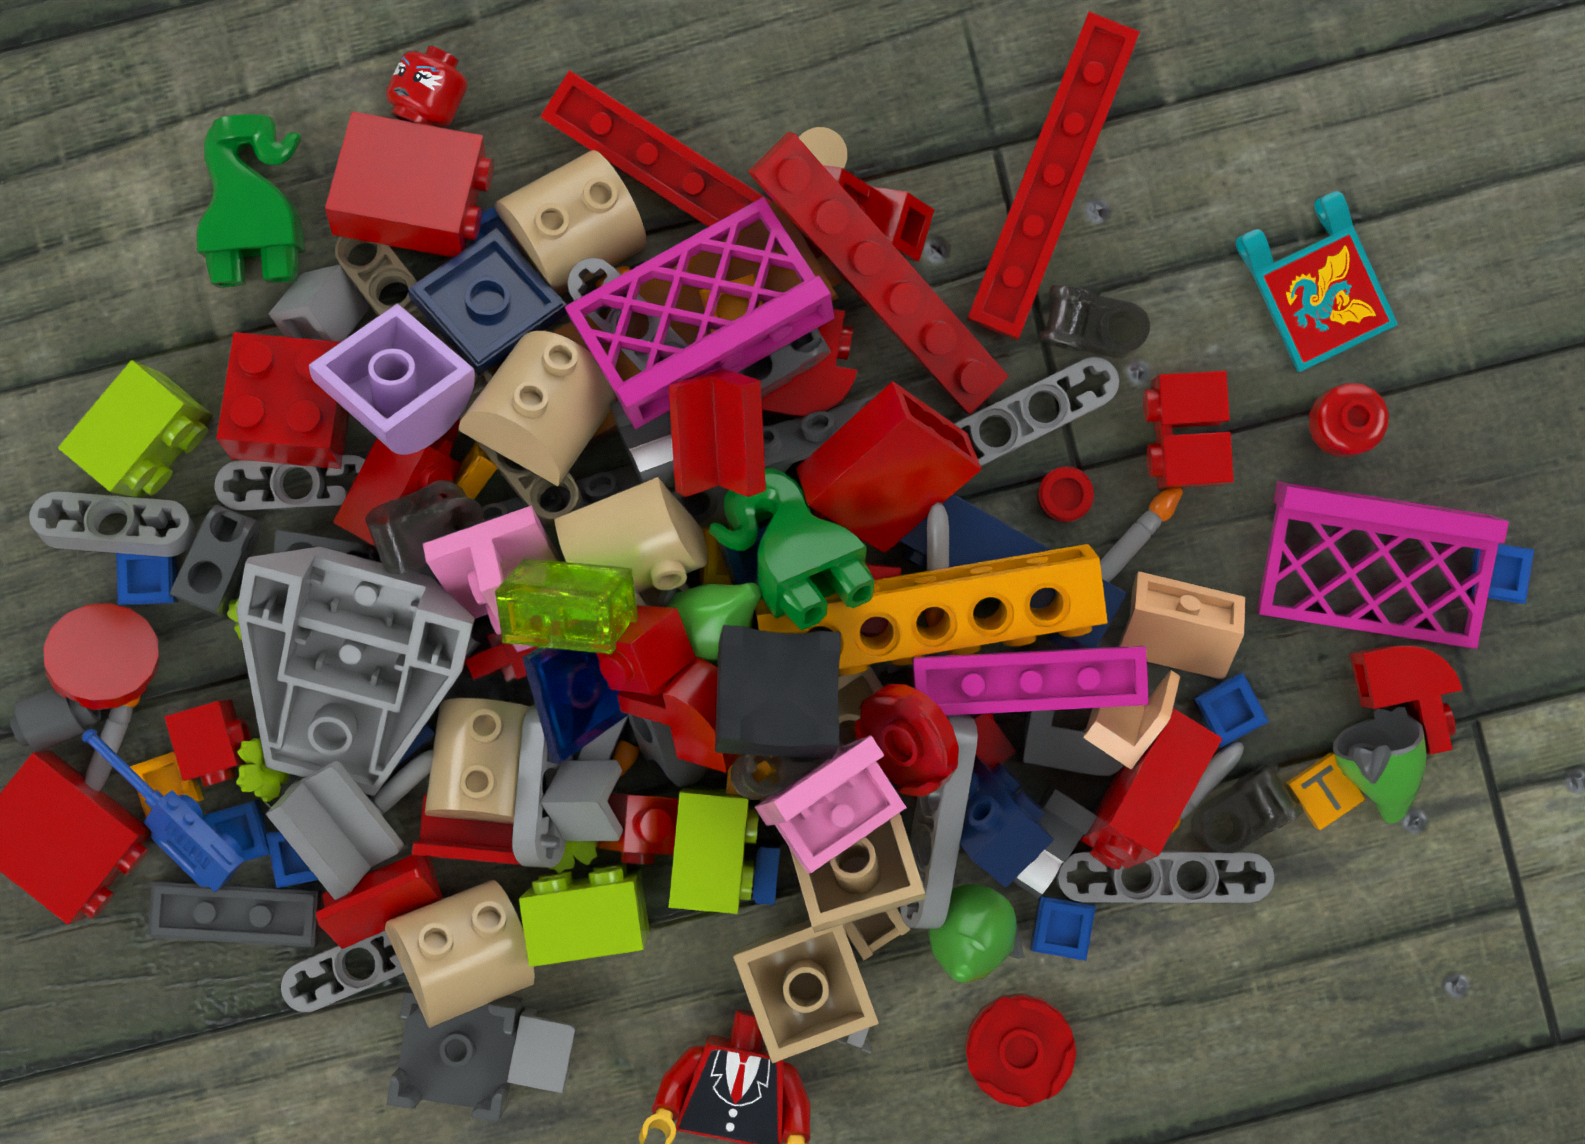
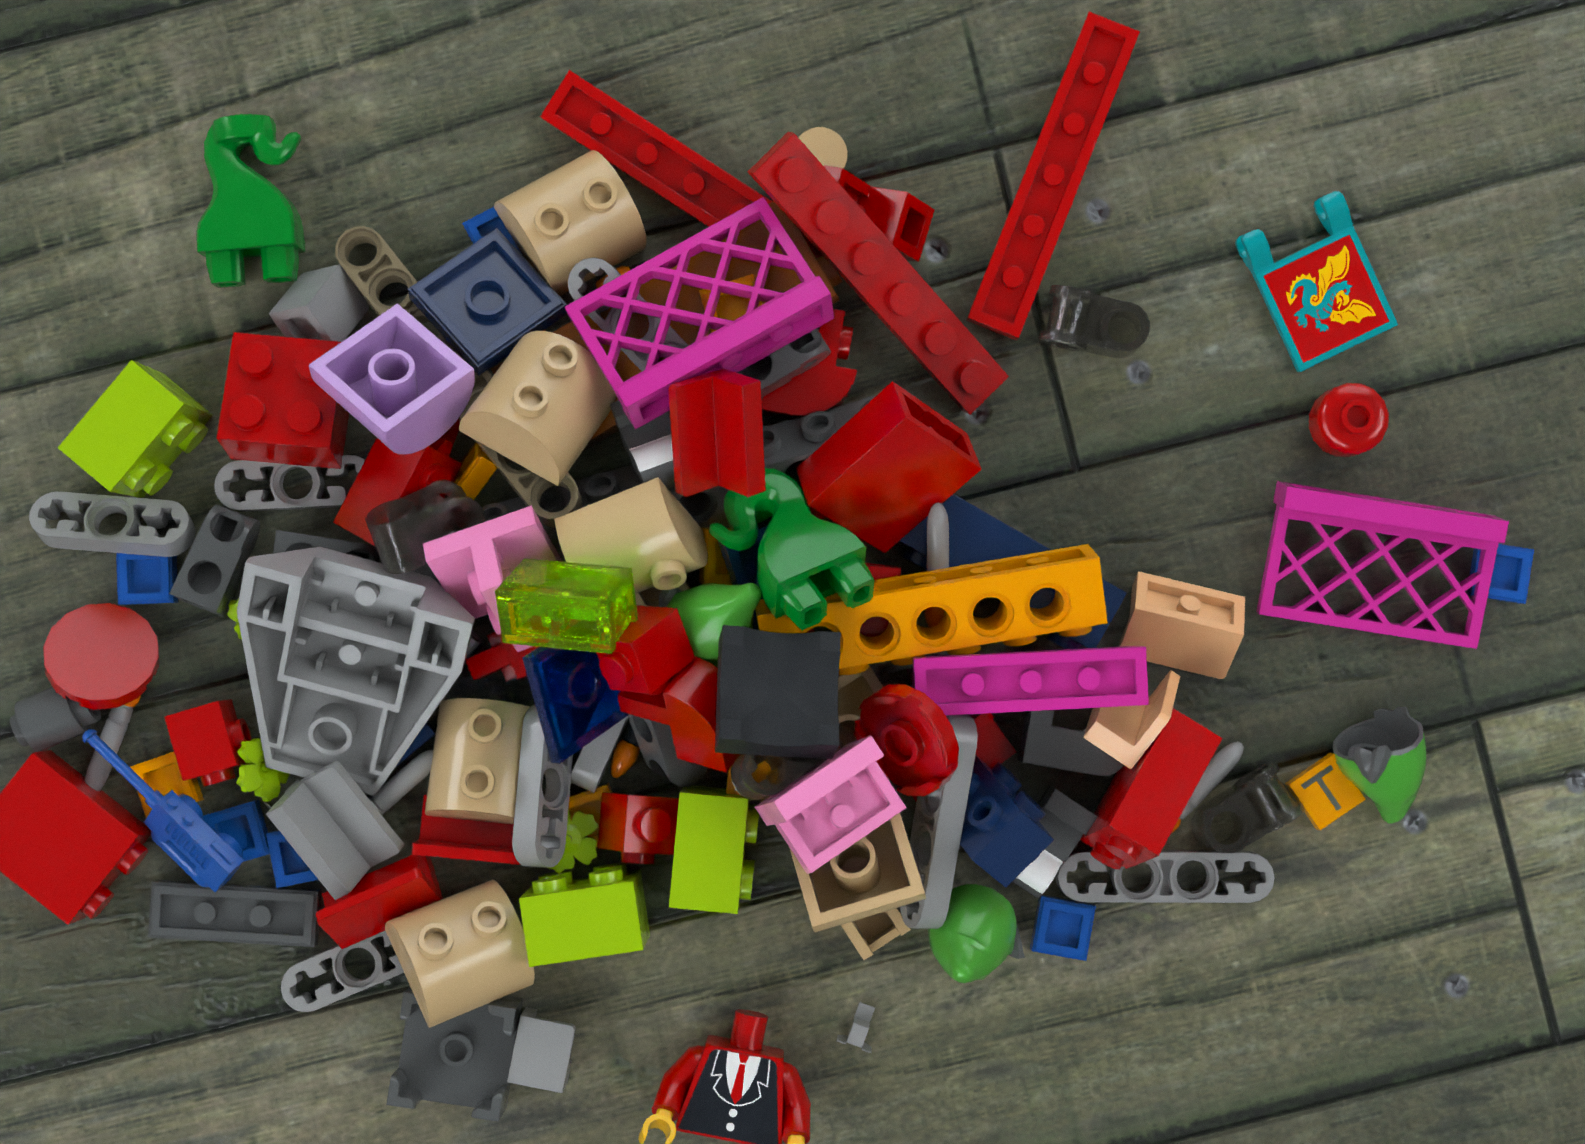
(408, 185): brick -> none
(426, 88): red head -> none
(579, 800): light grey panel -> none
(766, 873): blue tile -> none
(804, 988): tan brick -> none
(1017, 415): light grey beam -> none
(1020, 1050): red tile -> none
(1065, 494): red tile -> none
(1159, 510): light grey piece -> none
(1187, 402): red piece -> none
(1230, 709): blue tile -> none
(1410, 677): red brick -> none

